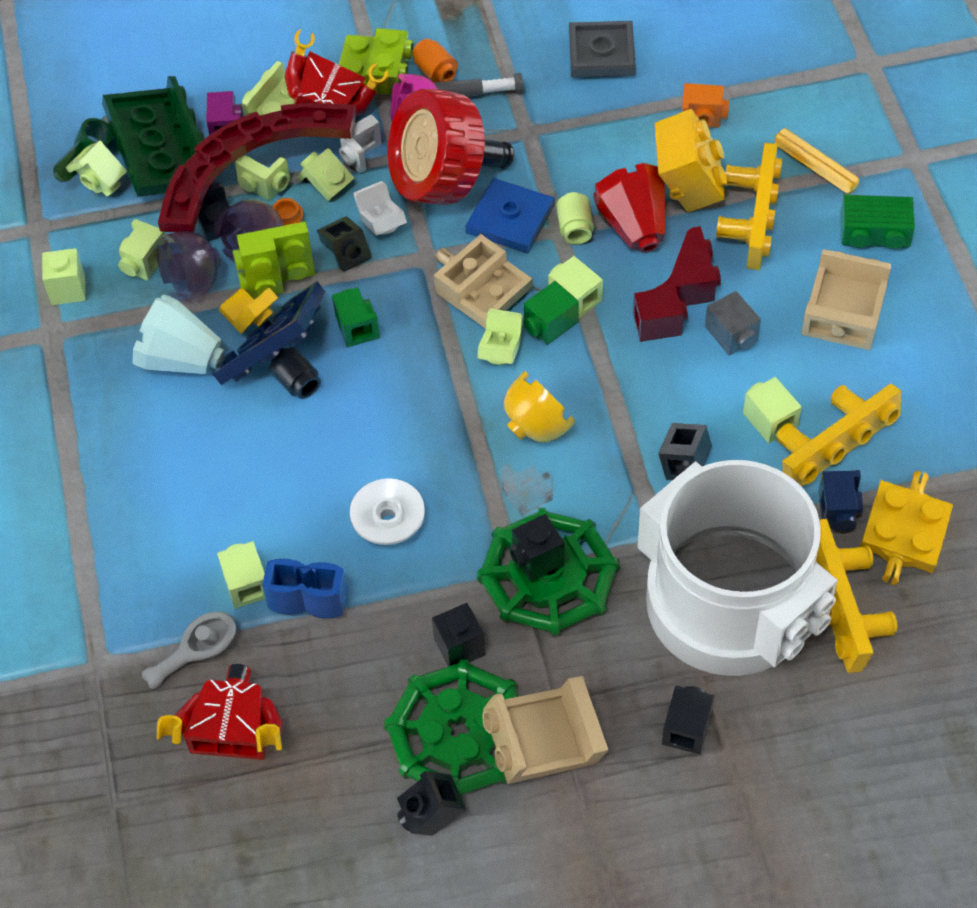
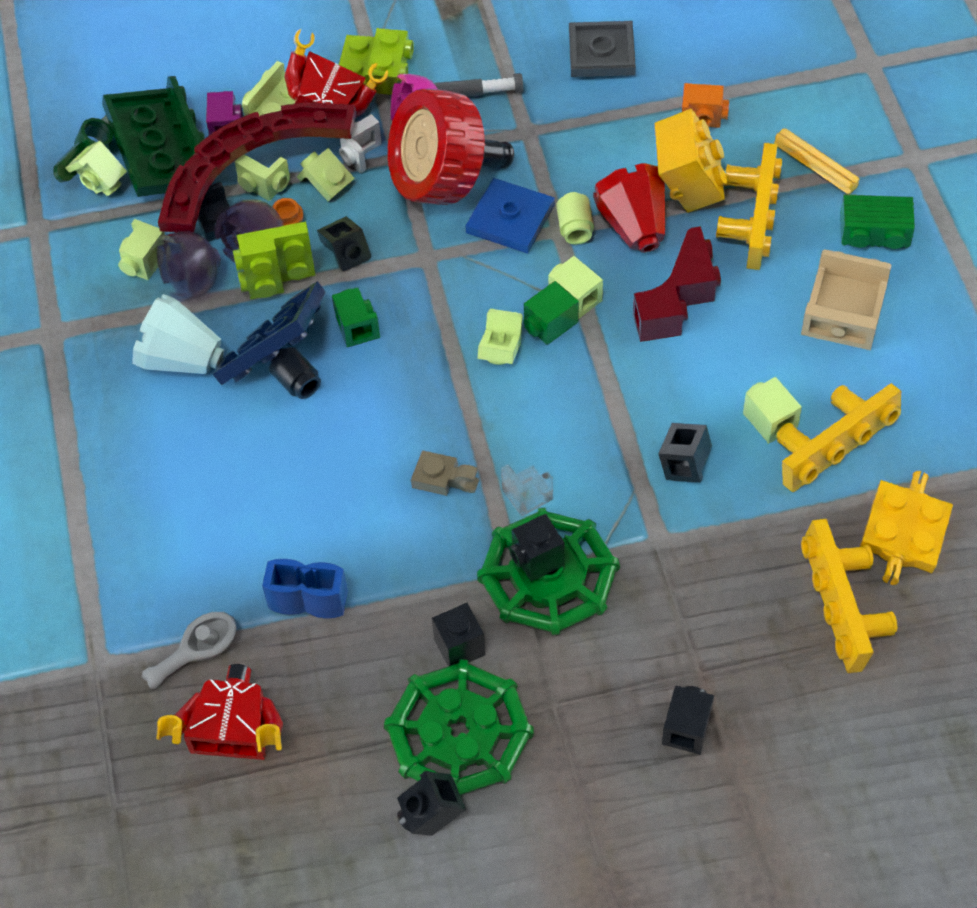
(63, 276): yellowish green brick -> none
(242, 573): yellowish green brick -> none
(244, 311): yellow bracket -> none
(378, 210): white bracket -> none
(383, 499): white dish -> none
(434, 61): orange brick -> none
(440, 472): none -> dark tan plate
(480, 279): tan plate -> none
(534, 411): yellow cylinder -> none
(544, 731): tan panel -> none
(721, 627): white cylinder -> none
(732, 323): flat silver brick -> none
(840, 498): dark blue brick -> none

